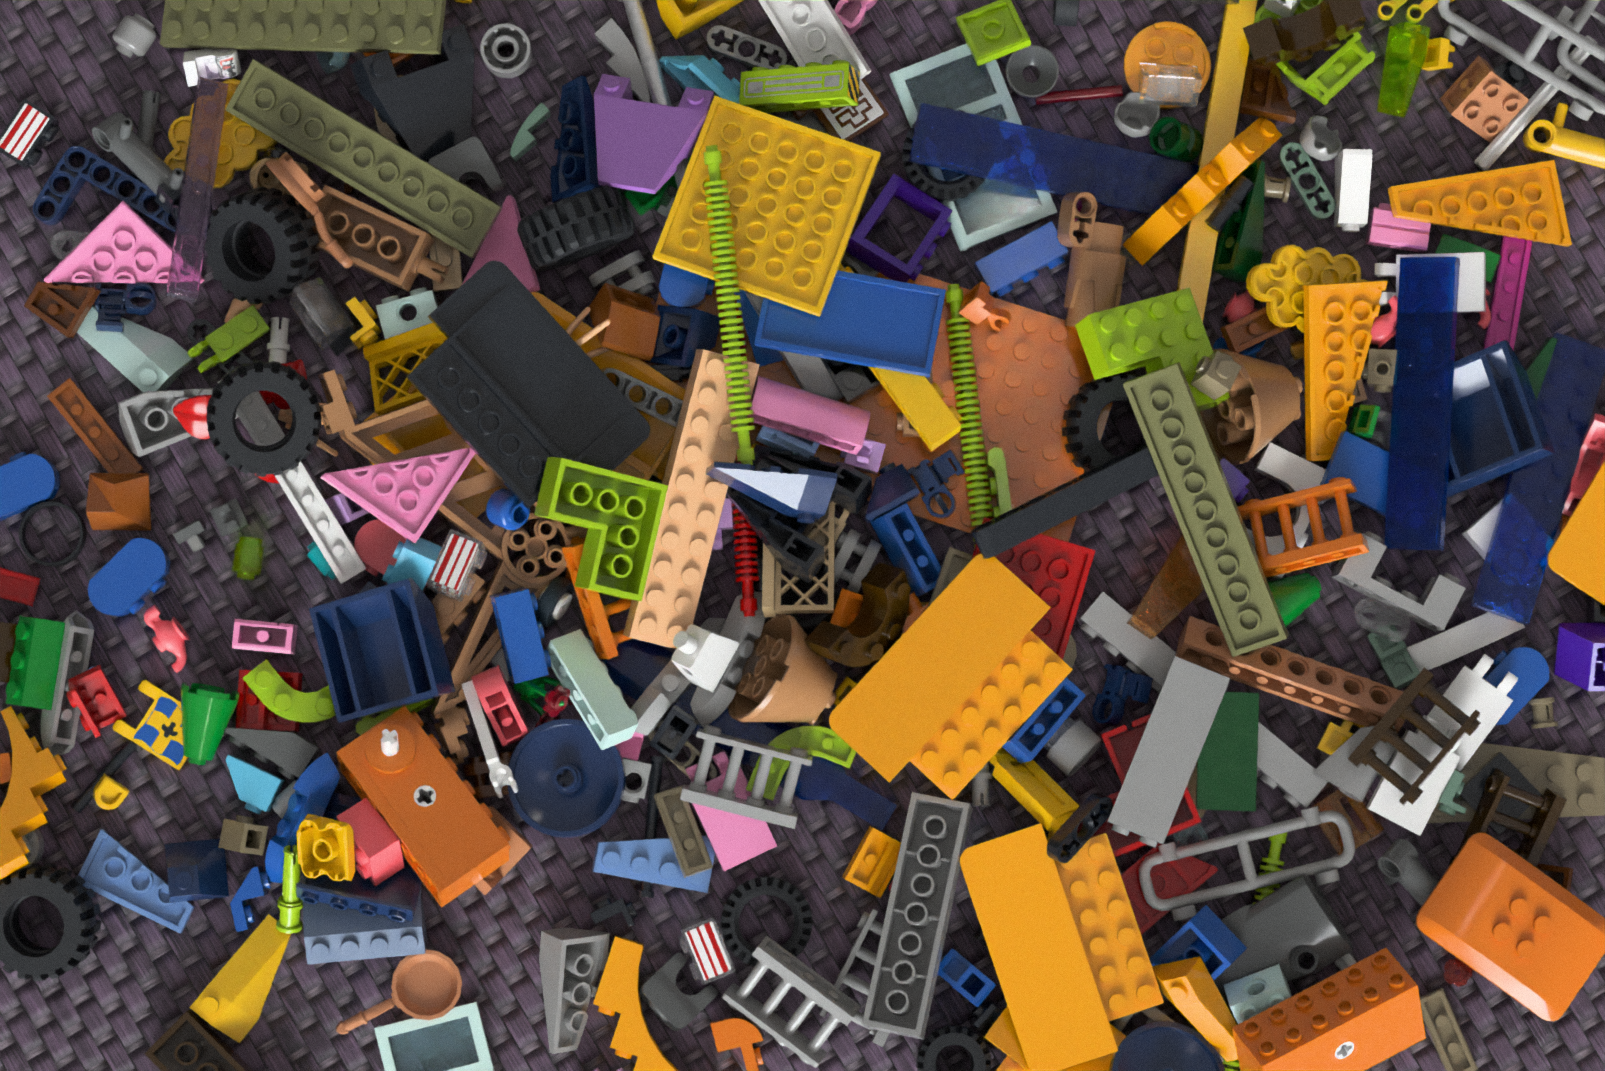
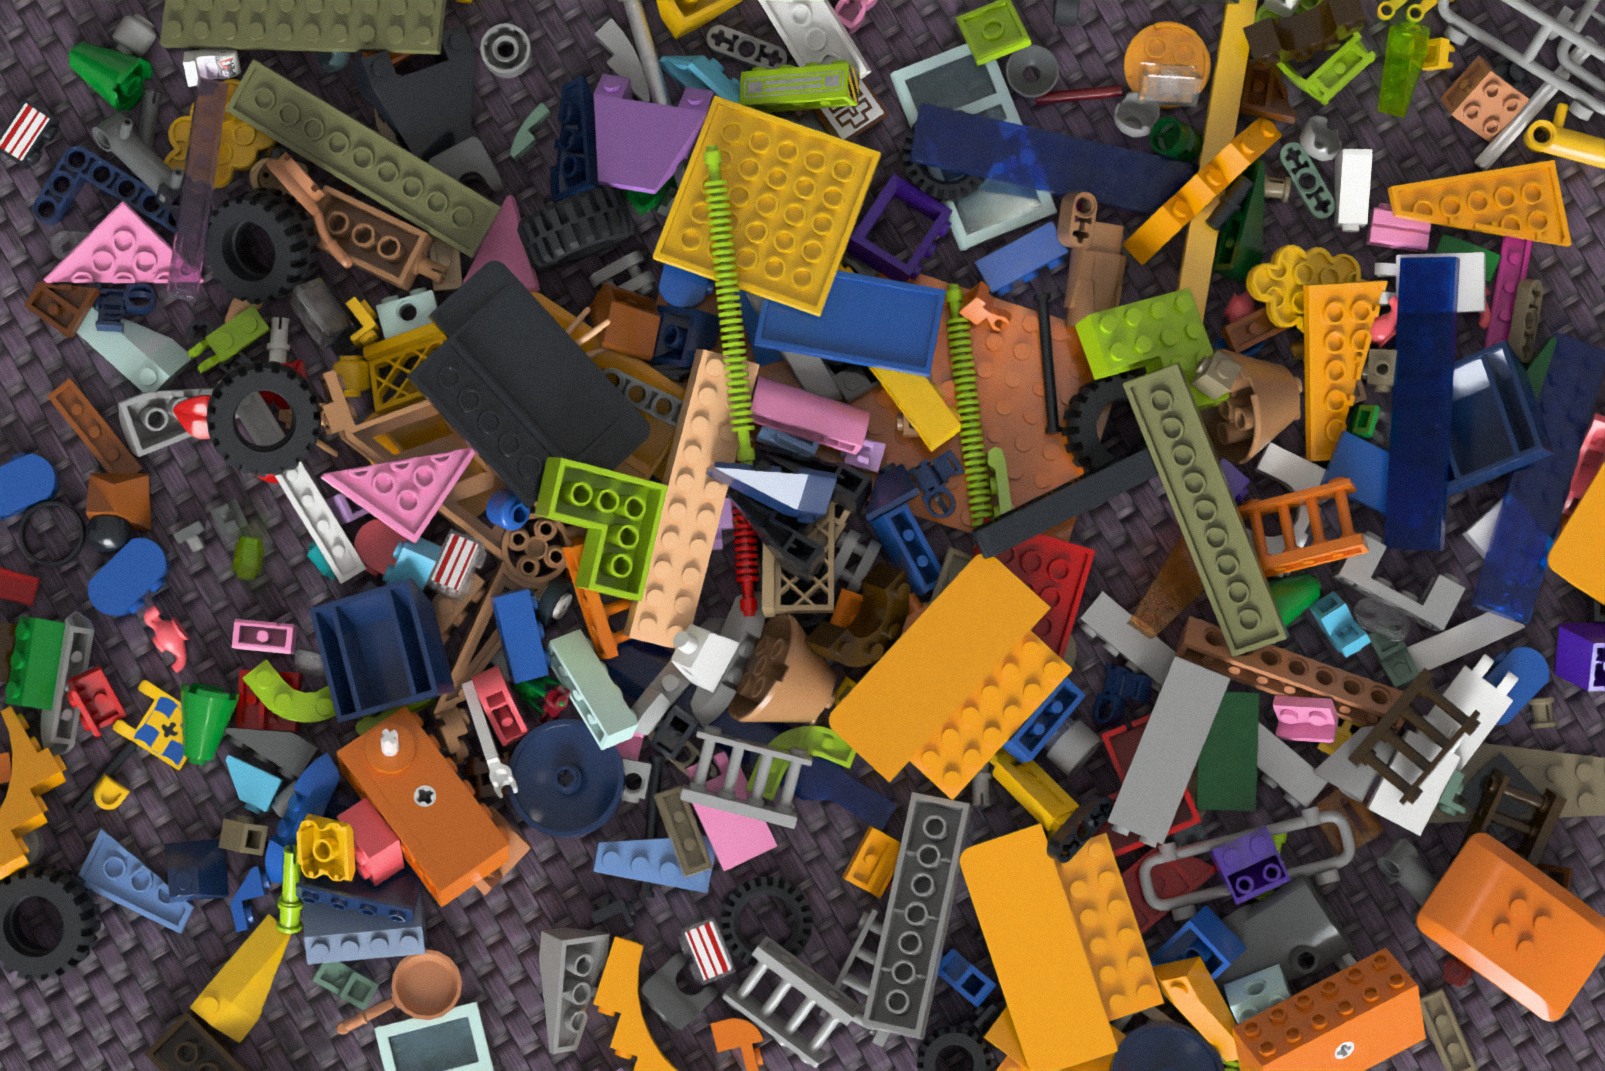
(108, 533): none -> black hair
(111, 74): none -> green cone
(309, 663): none -> clear slope
(346, 983): none -> sand green slope
(355, 374): none -> yellow head
(1047, 363): none -> black bar
(1250, 865): none -> dark purple slope
(1305, 719): none -> bright pink bracket
(1339, 624): none -> medium azure brick
(1525, 318): none -> dark tan beam

